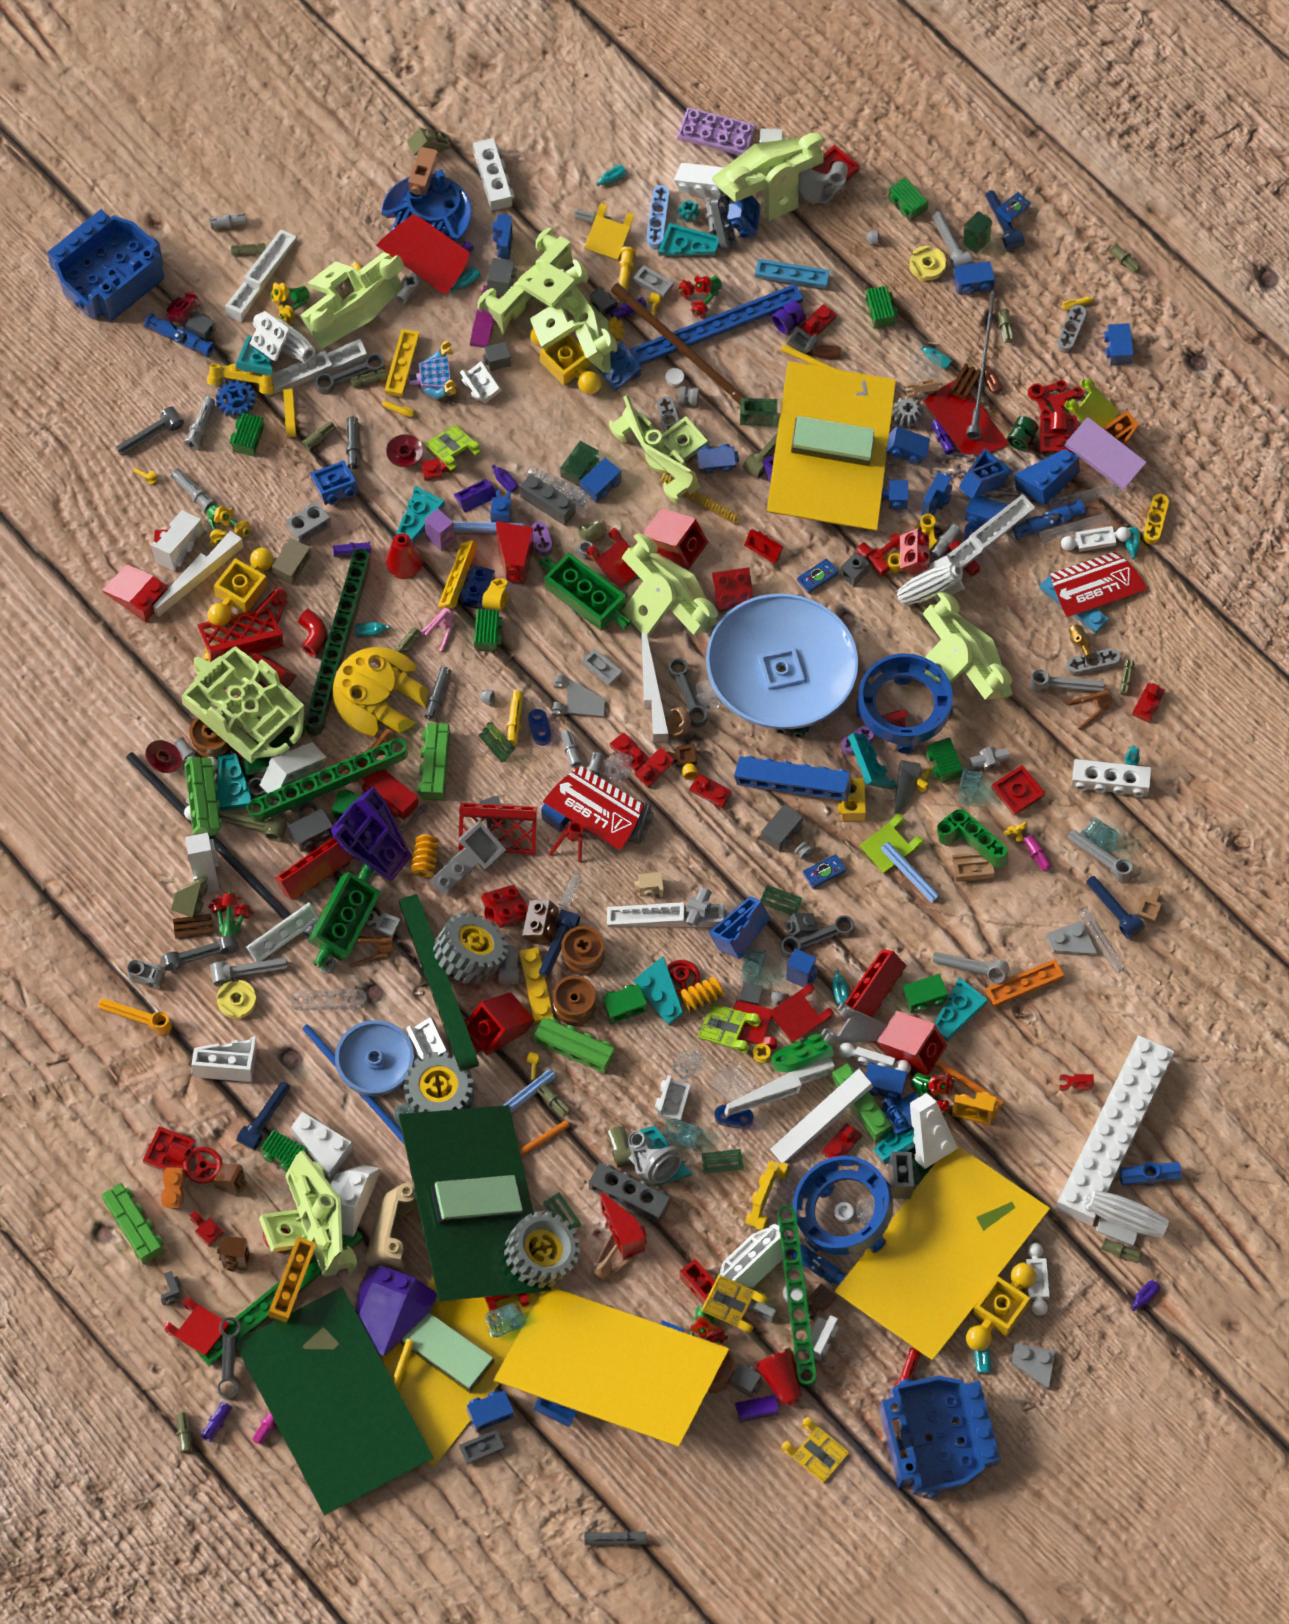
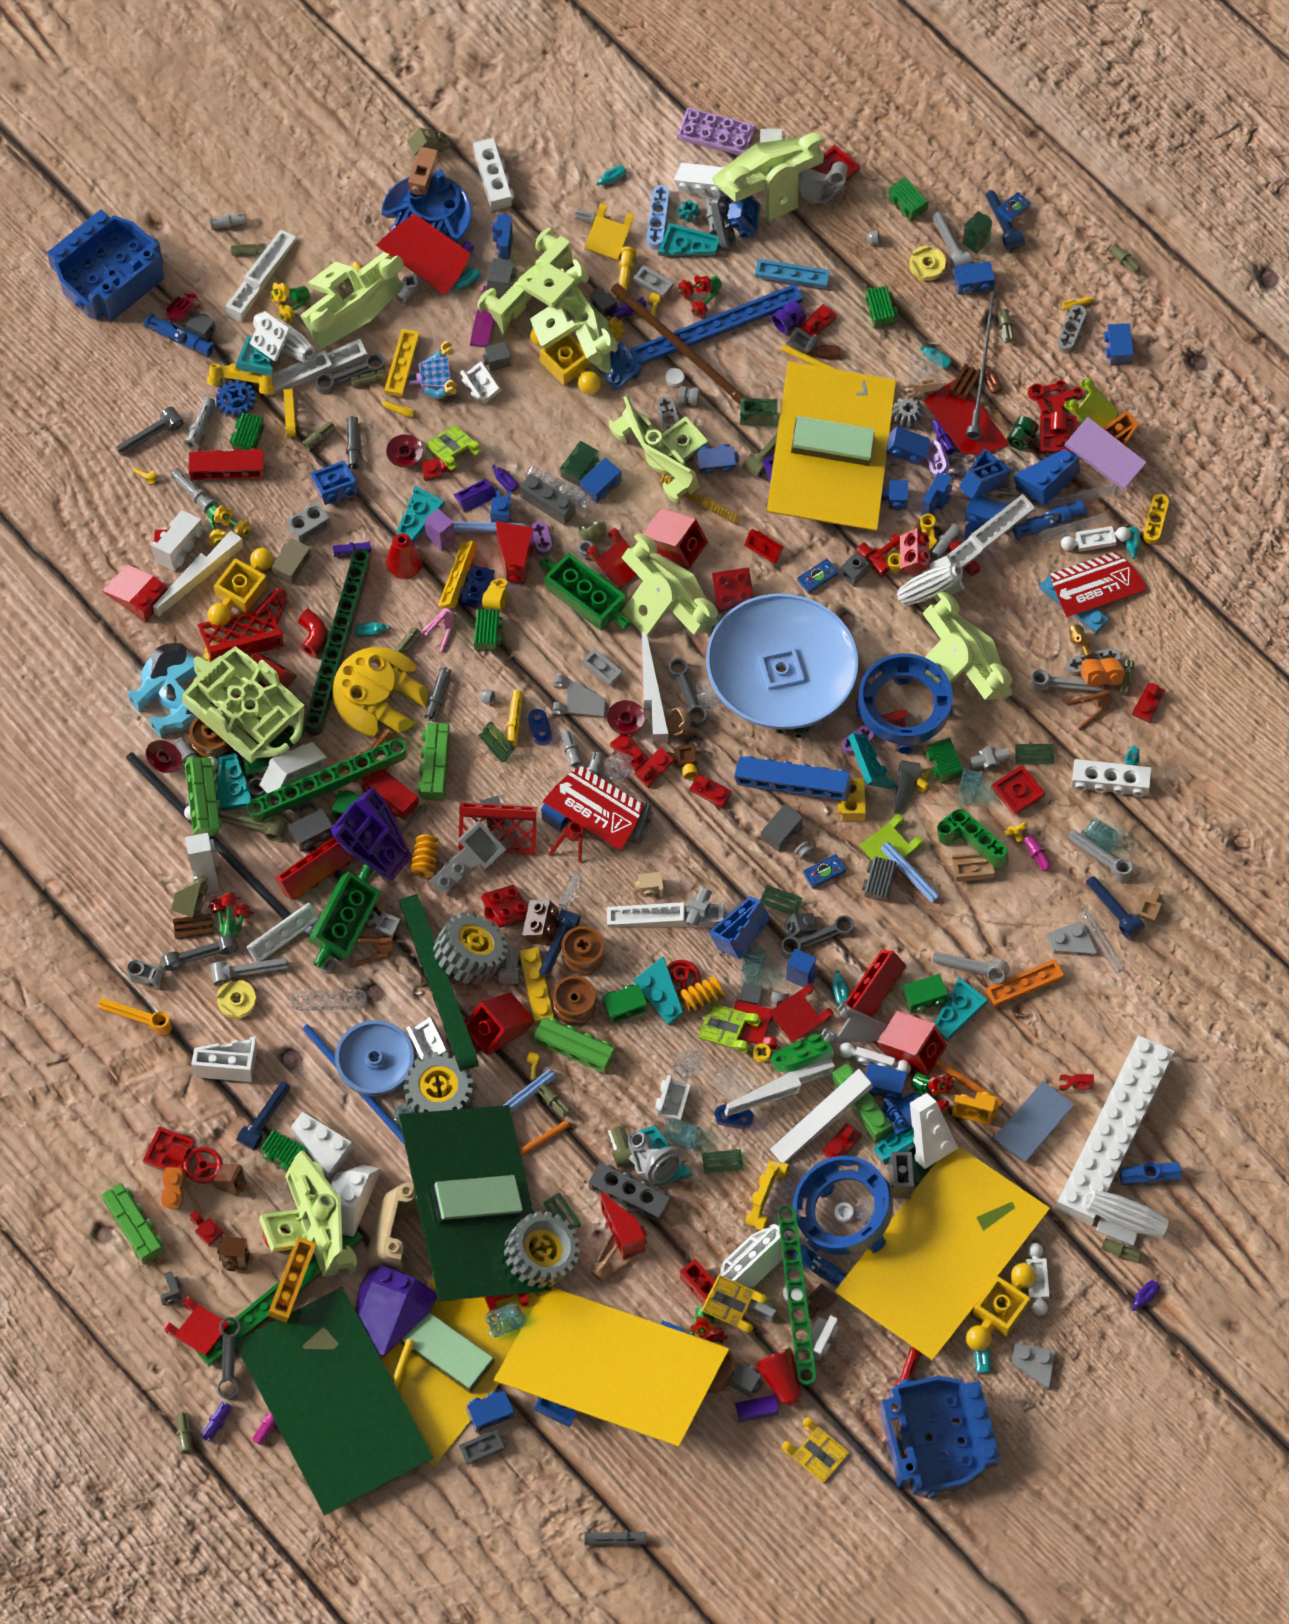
(161, 679): none -> medium azure animal
(226, 464): none -> red brick
(625, 710): none -> dark red dish
(880, 878): none -> dark grey brick
(937, 460): none -> lavender plate
(1033, 1122): none -> sand blue tile
(1034, 750): none -> clear green tile
(1102, 672): none -> orange brick

